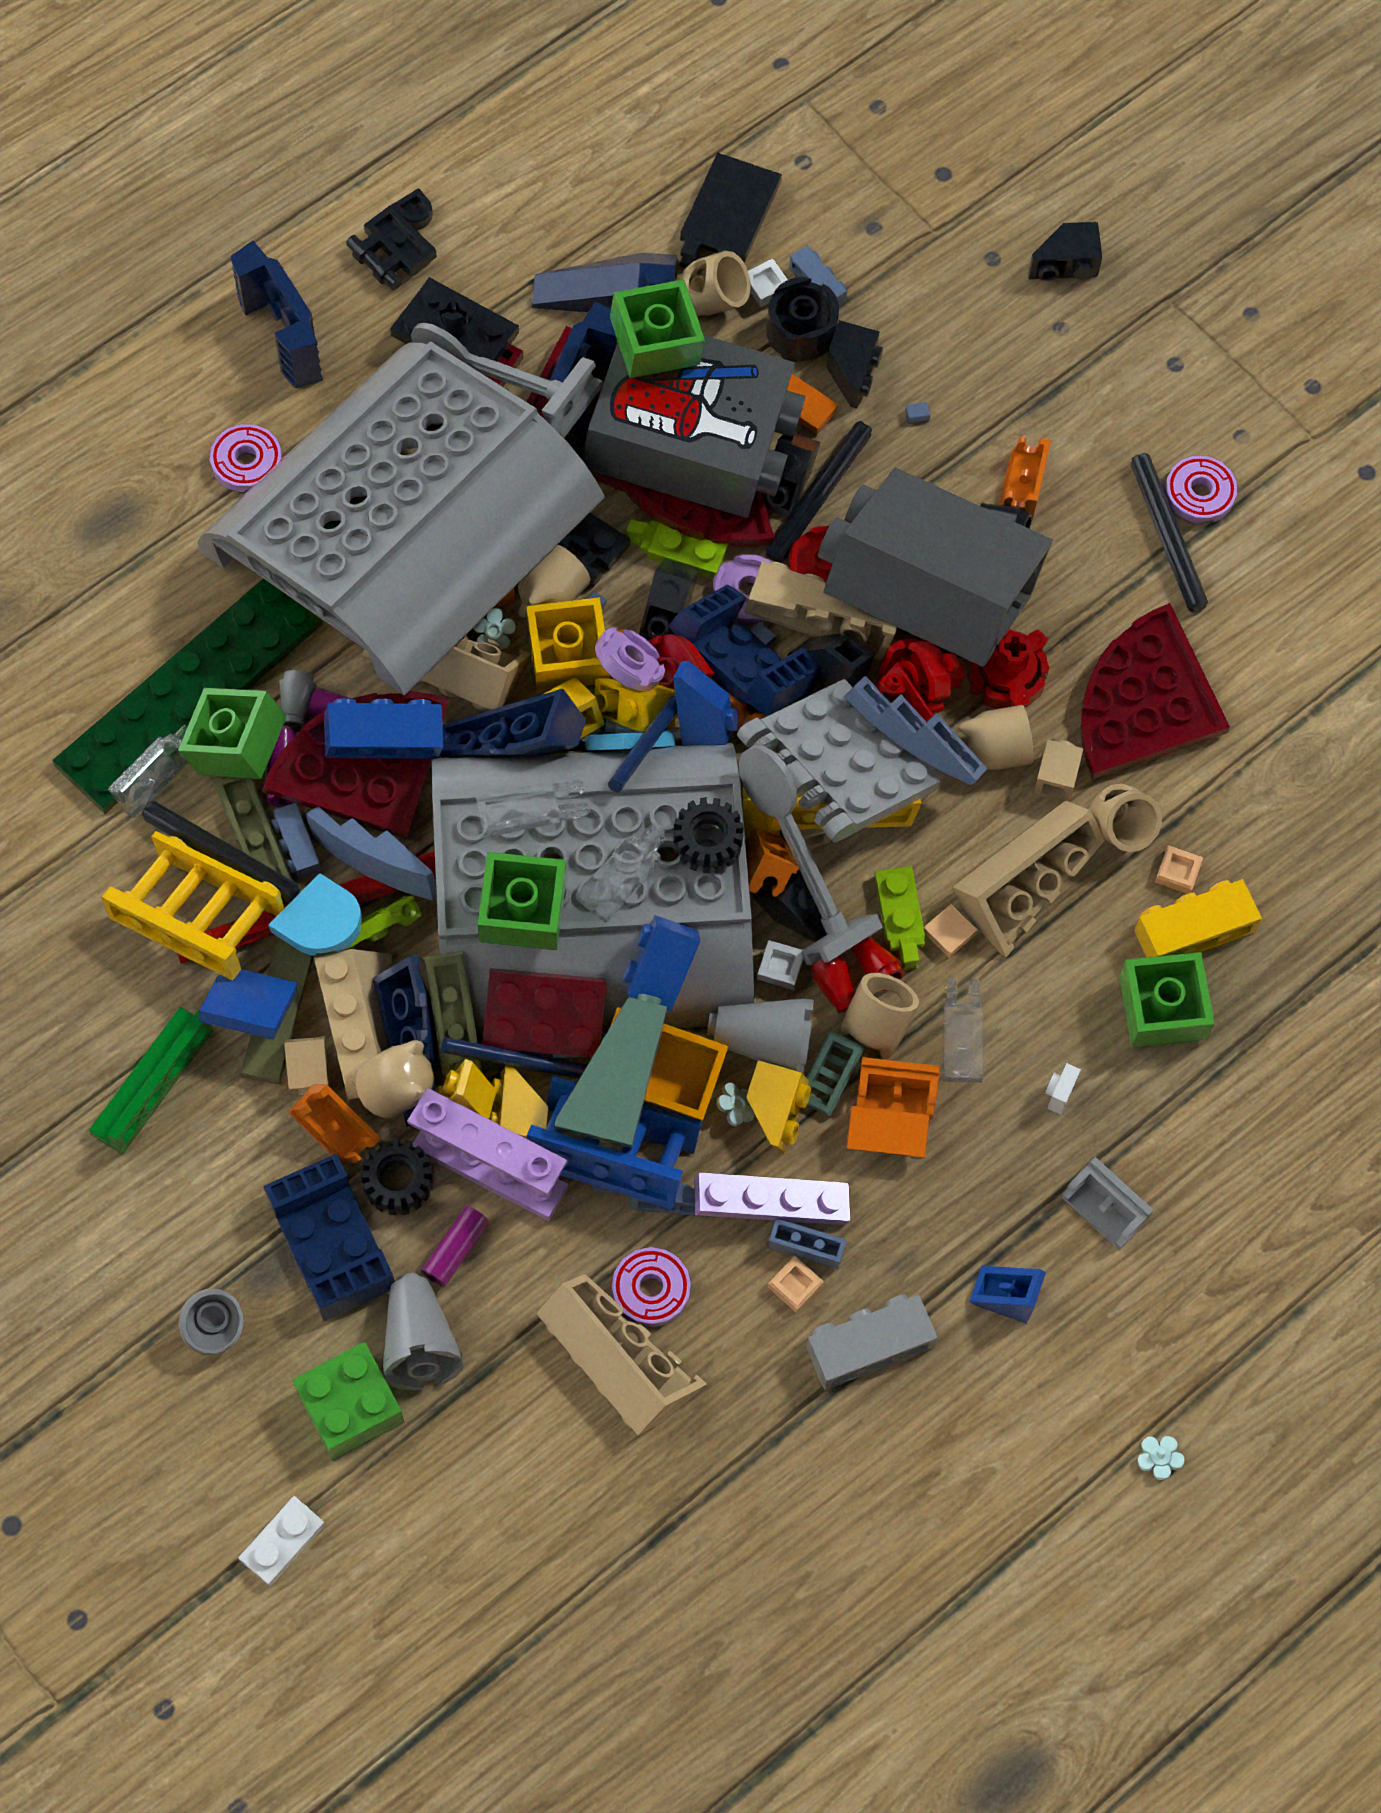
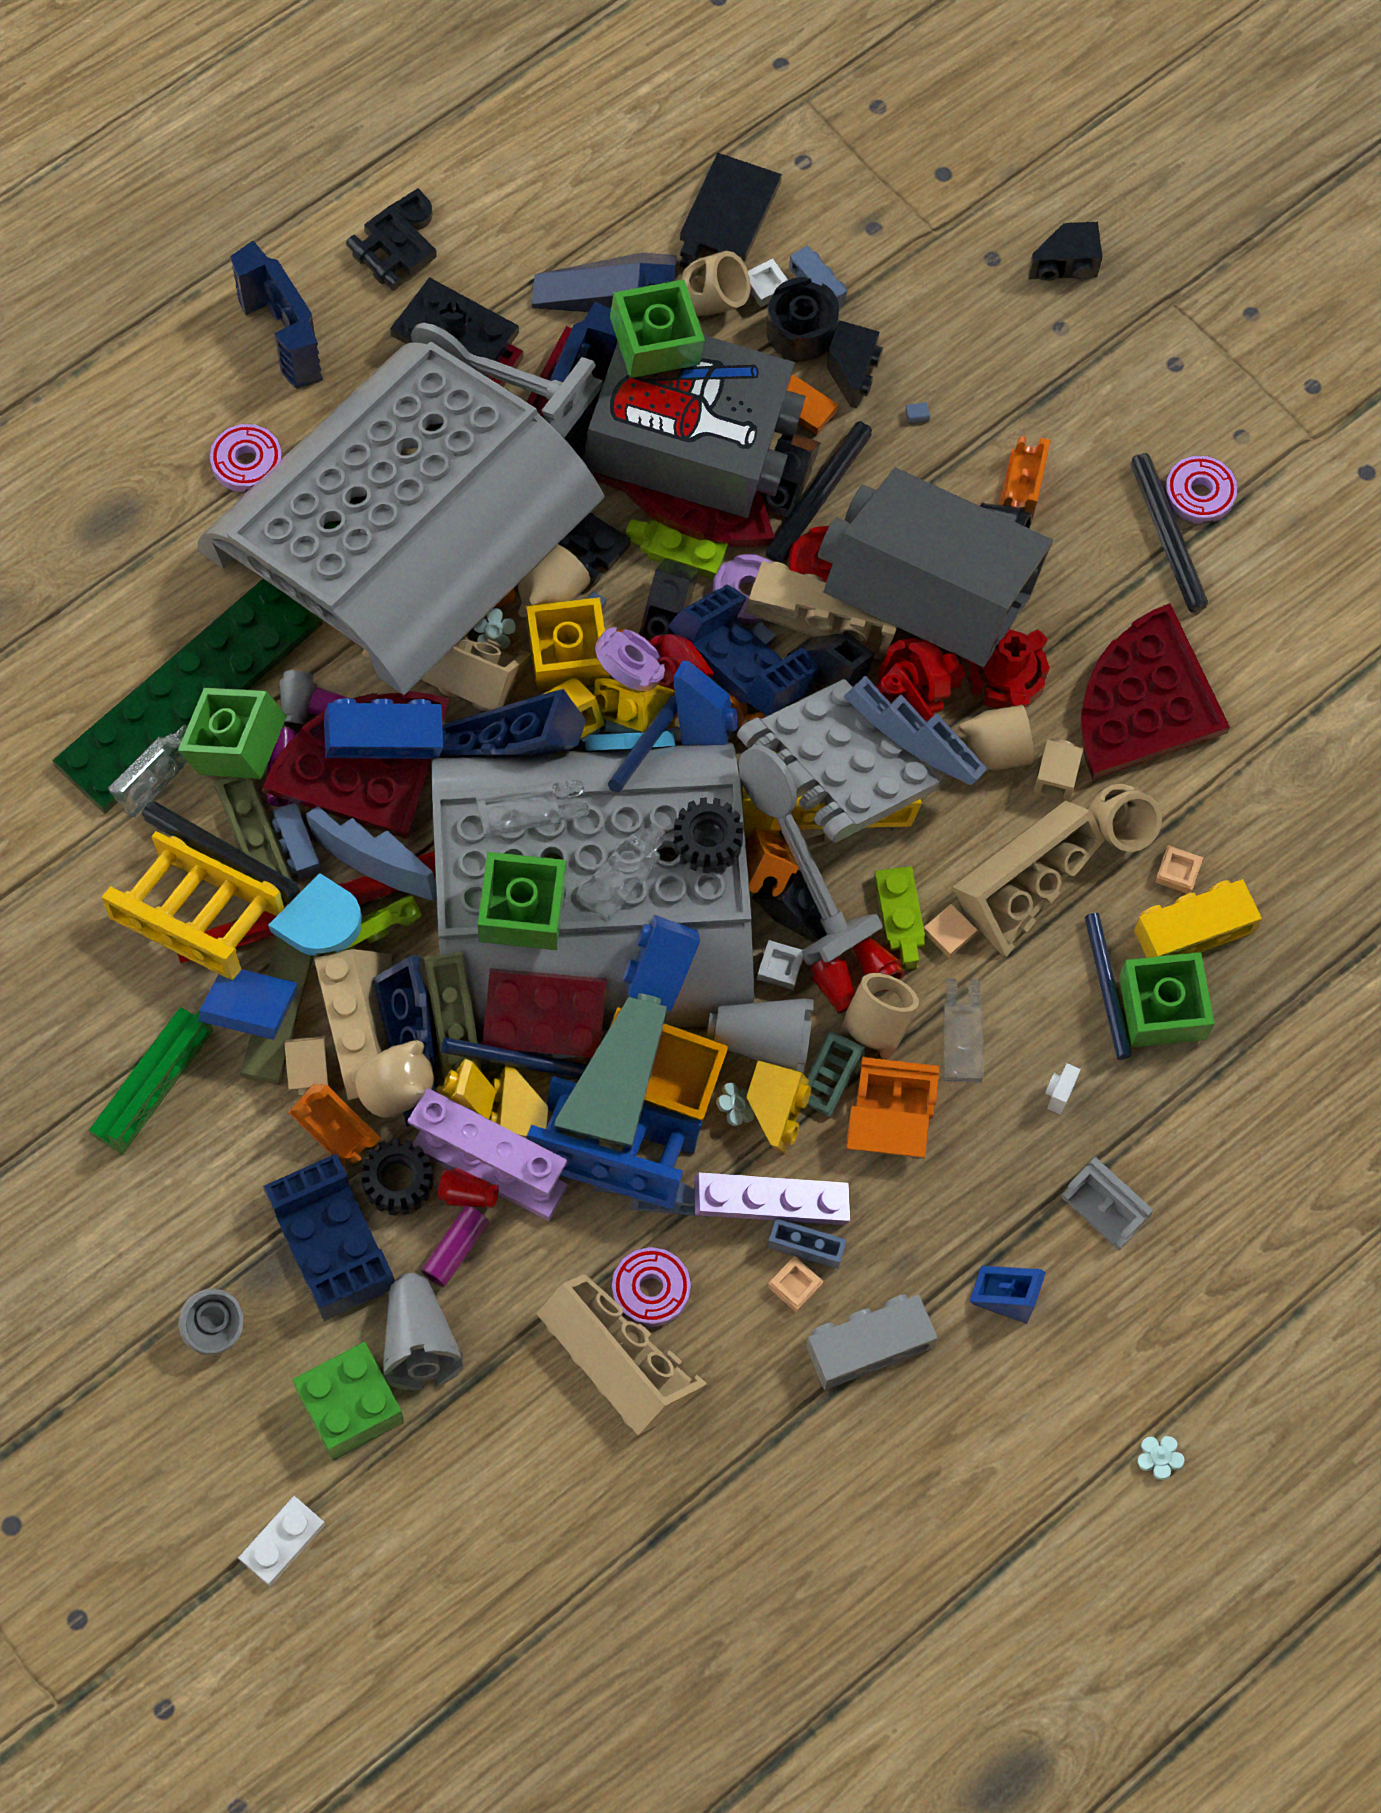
(466, 1189): none -> red cone
(1108, 986): none -> dark blue bar

